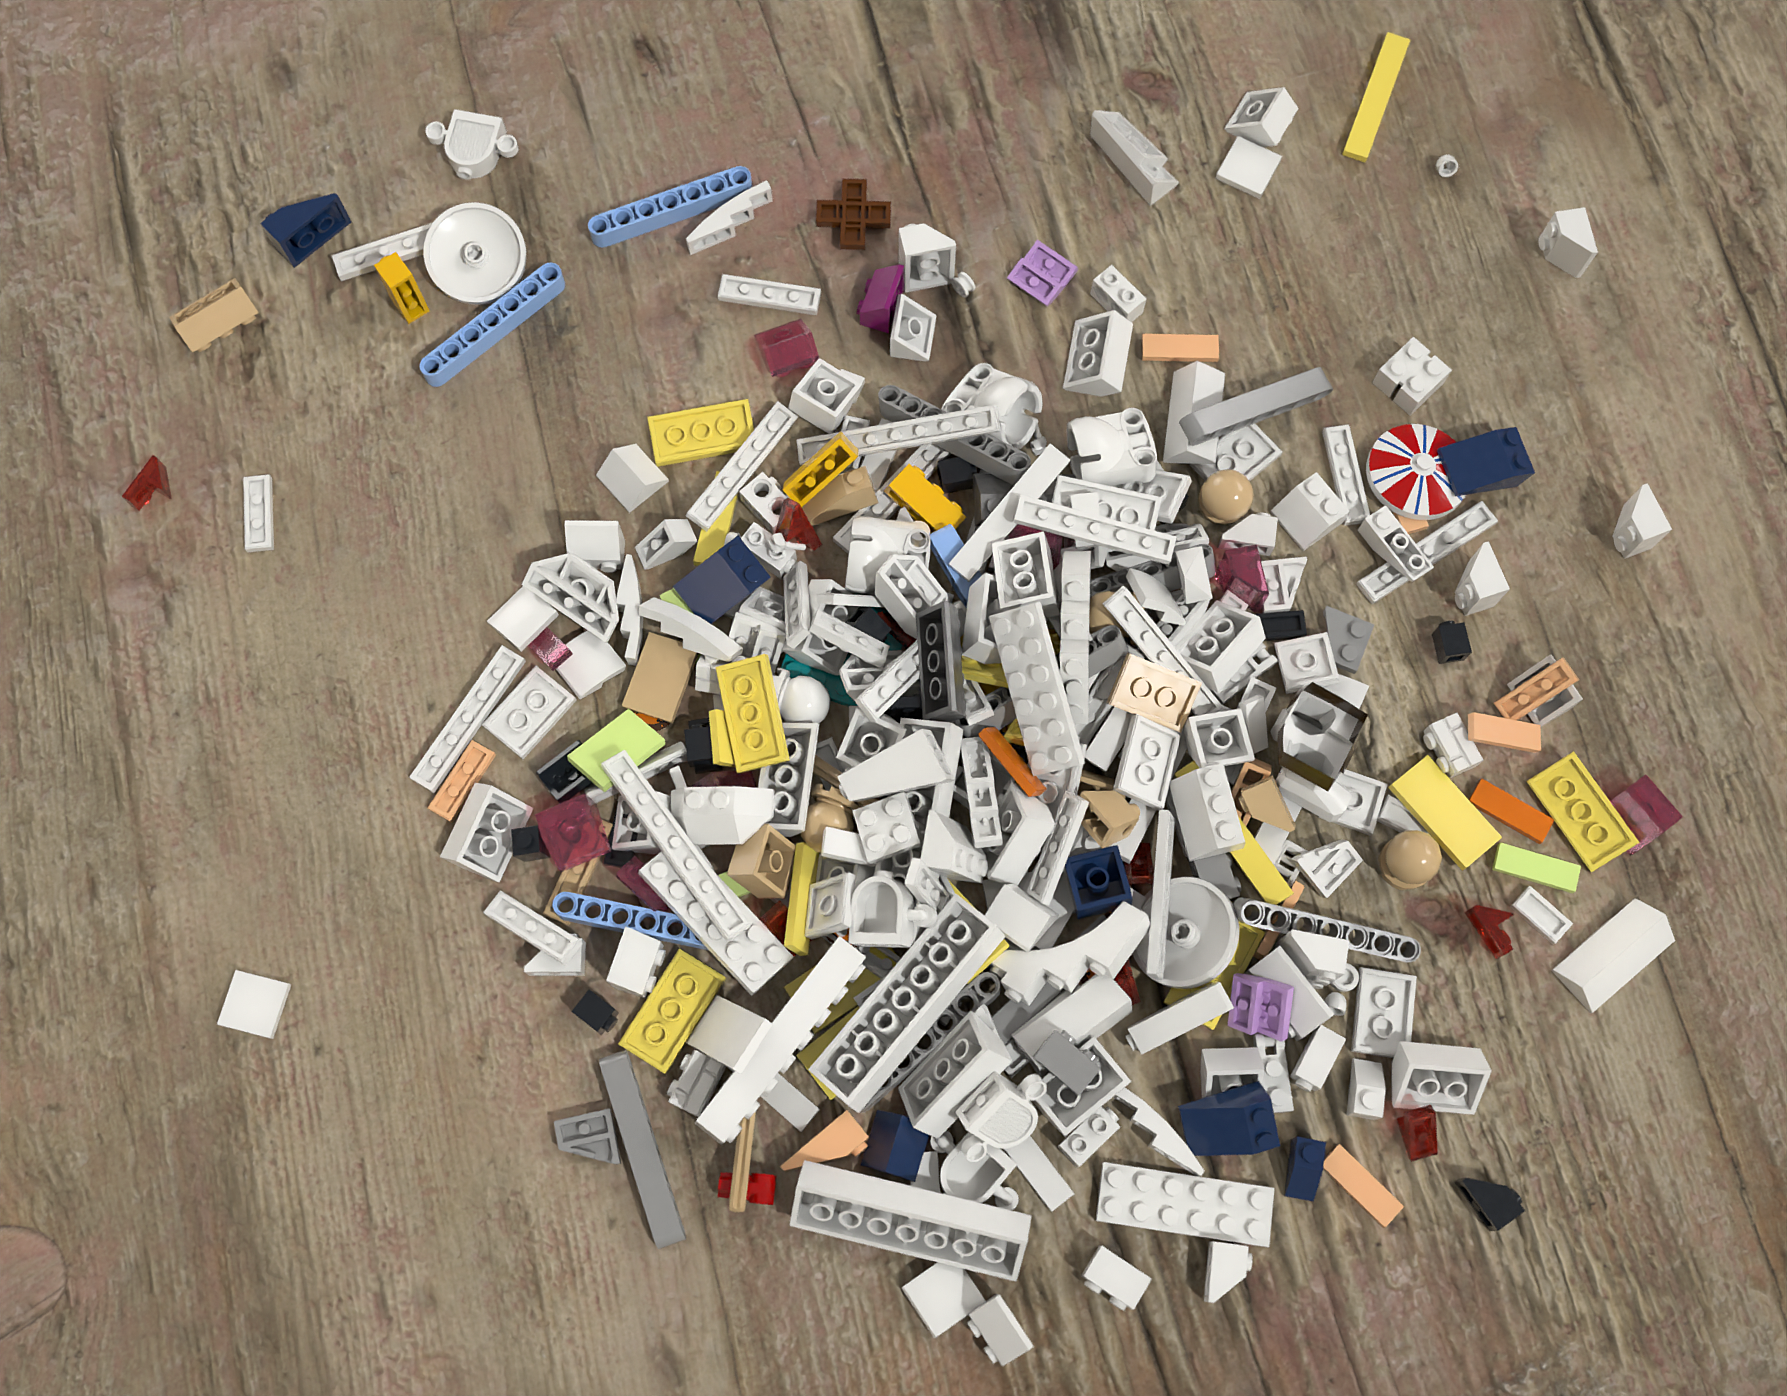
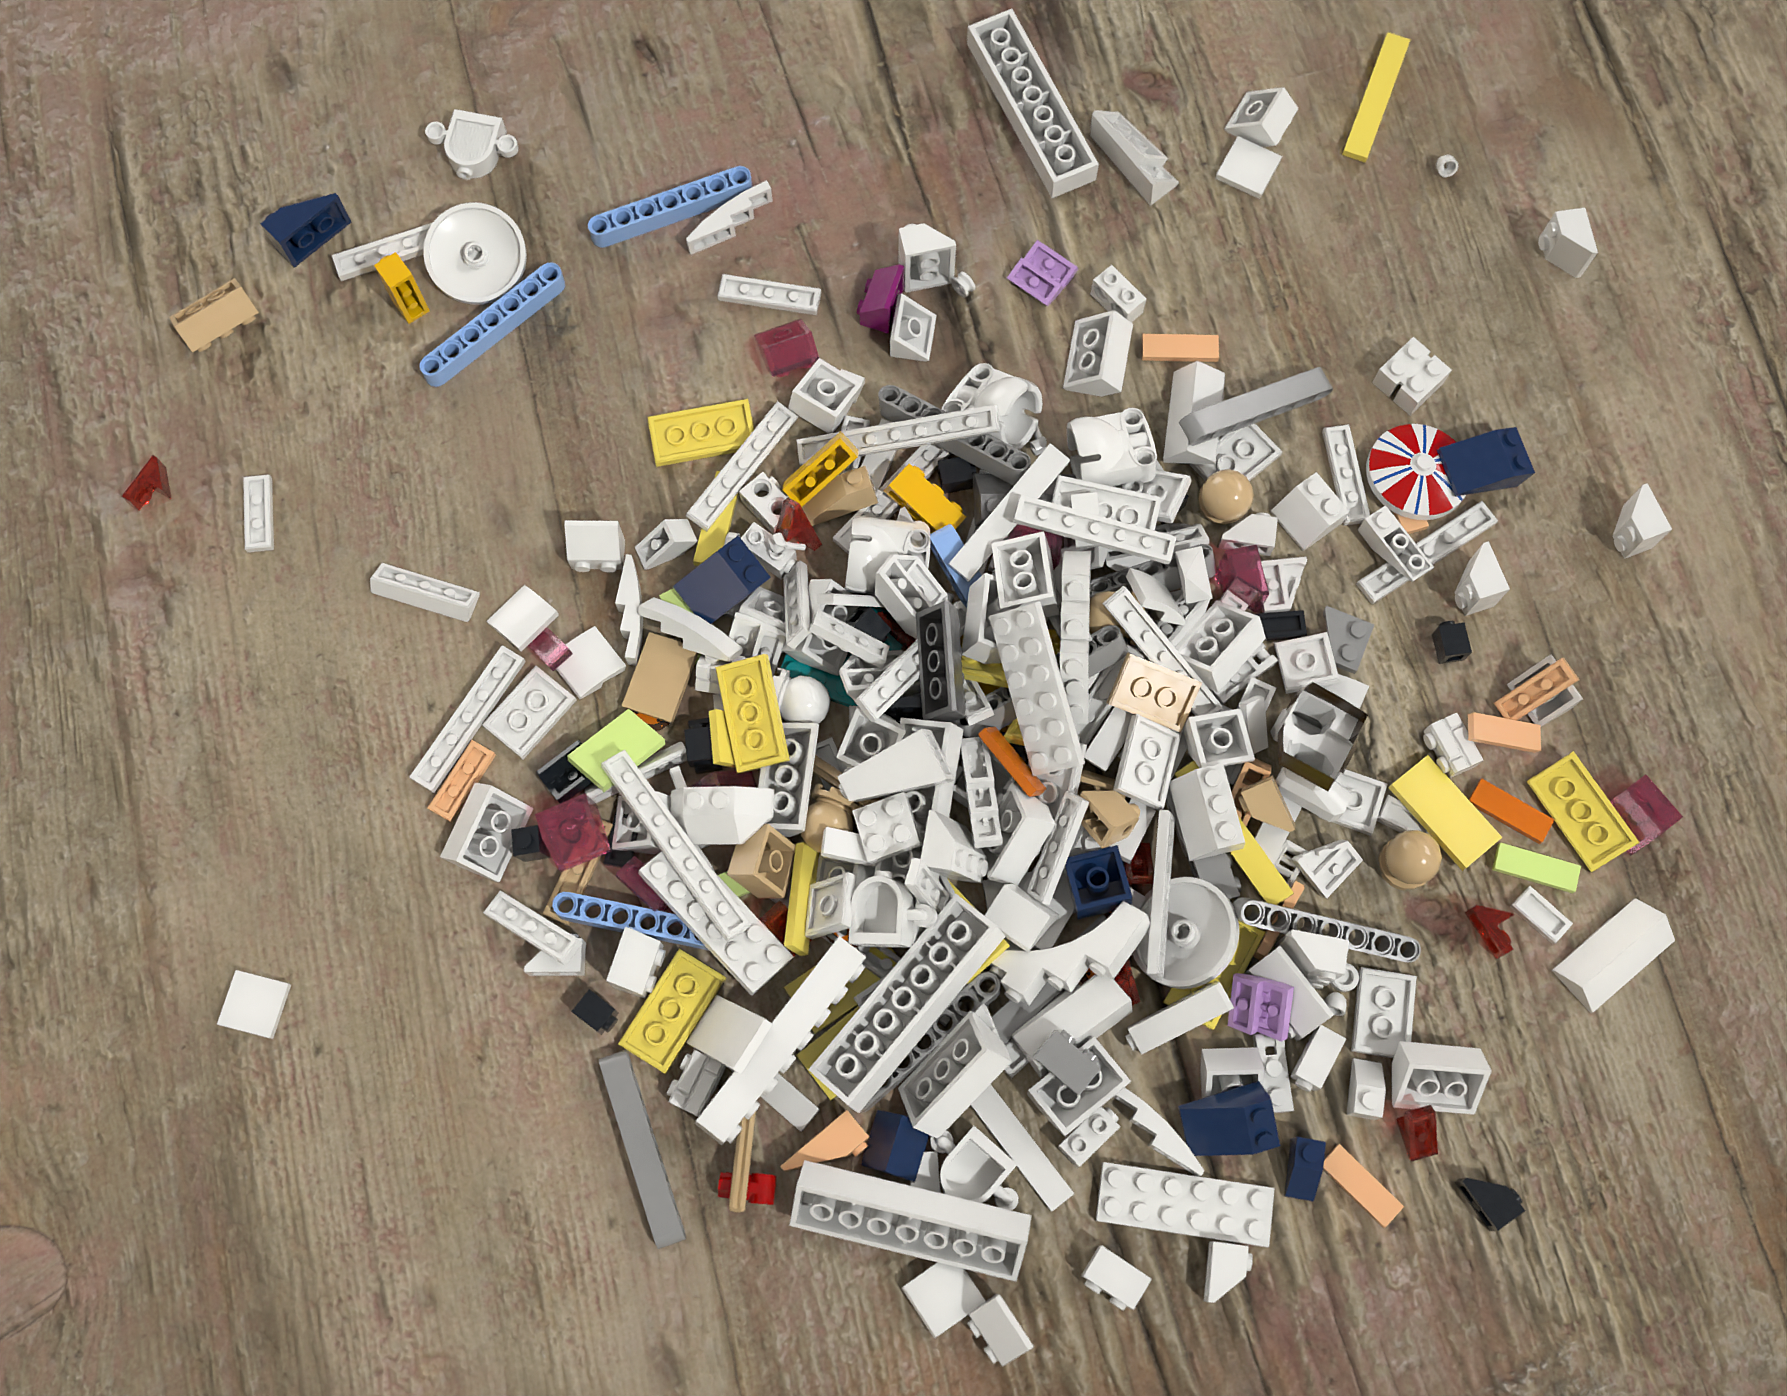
(424, 592): none -> white slope
(576, 591): white wedge -> none
(589, 1136): light grey wing -> none
(631, 476): white slope -> none
(853, 214): reddish brown plate -> none
(1000, 1114): white piece -> none
(1032, 103): none -> white brick

